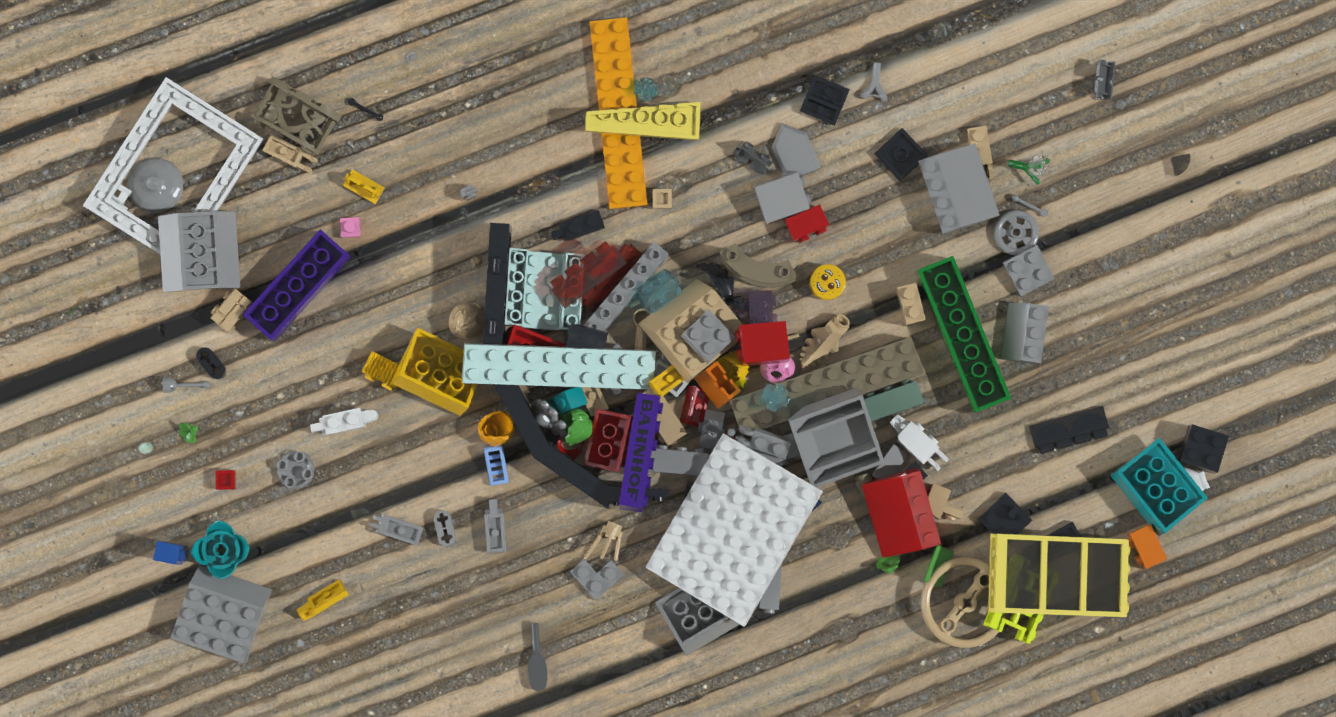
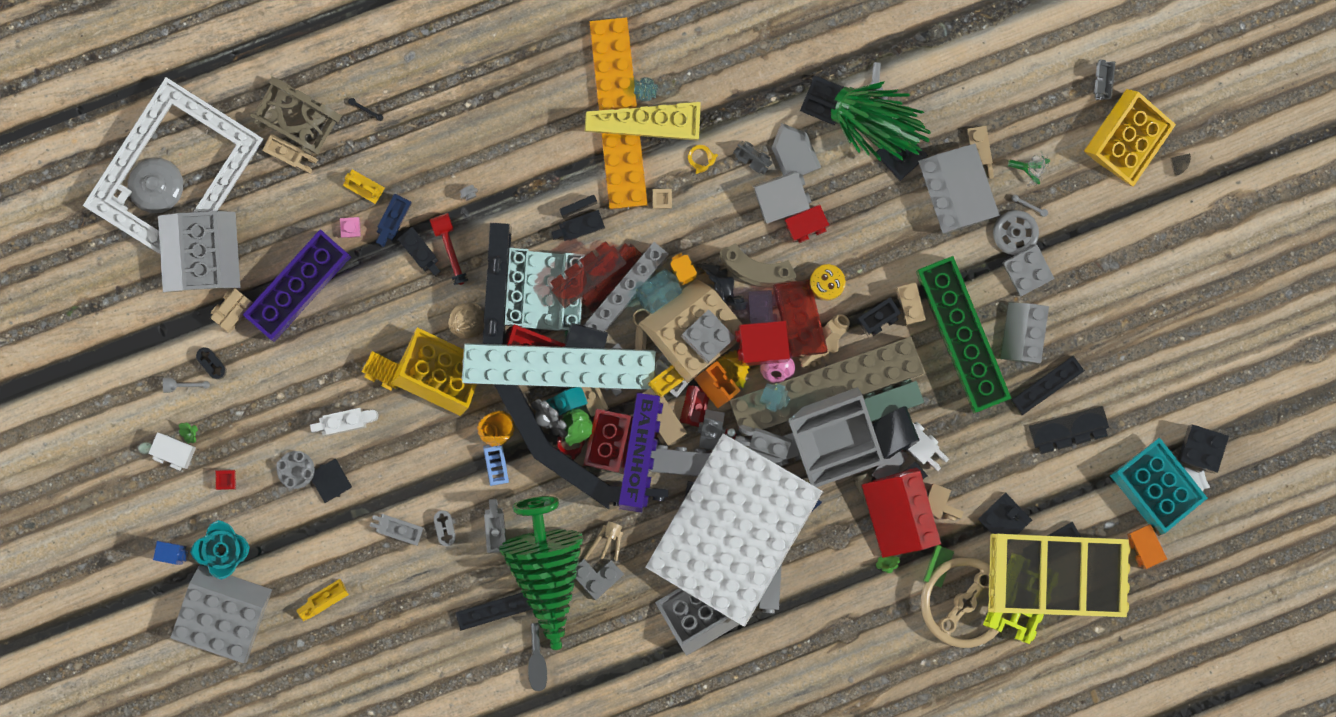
(172, 451): none -> white brick
(330, 480): none -> black piece
(392, 219): none -> dark blue hinge
(419, 251): none -> black hinge
(442, 227): none -> red piece
(492, 611): none -> black tile
(544, 566): none -> green plant
(578, 206): none -> black tile
(683, 269): none -> light orange brick
(711, 158): none -> yellow piece
(803, 324): none -> clear red tile
(878, 120): none -> green plant
(879, 316): none -> black brick
(895, 432): none -> black slope
(1047, 385): none -> black tile
(1130, 137): none -> yellow slope

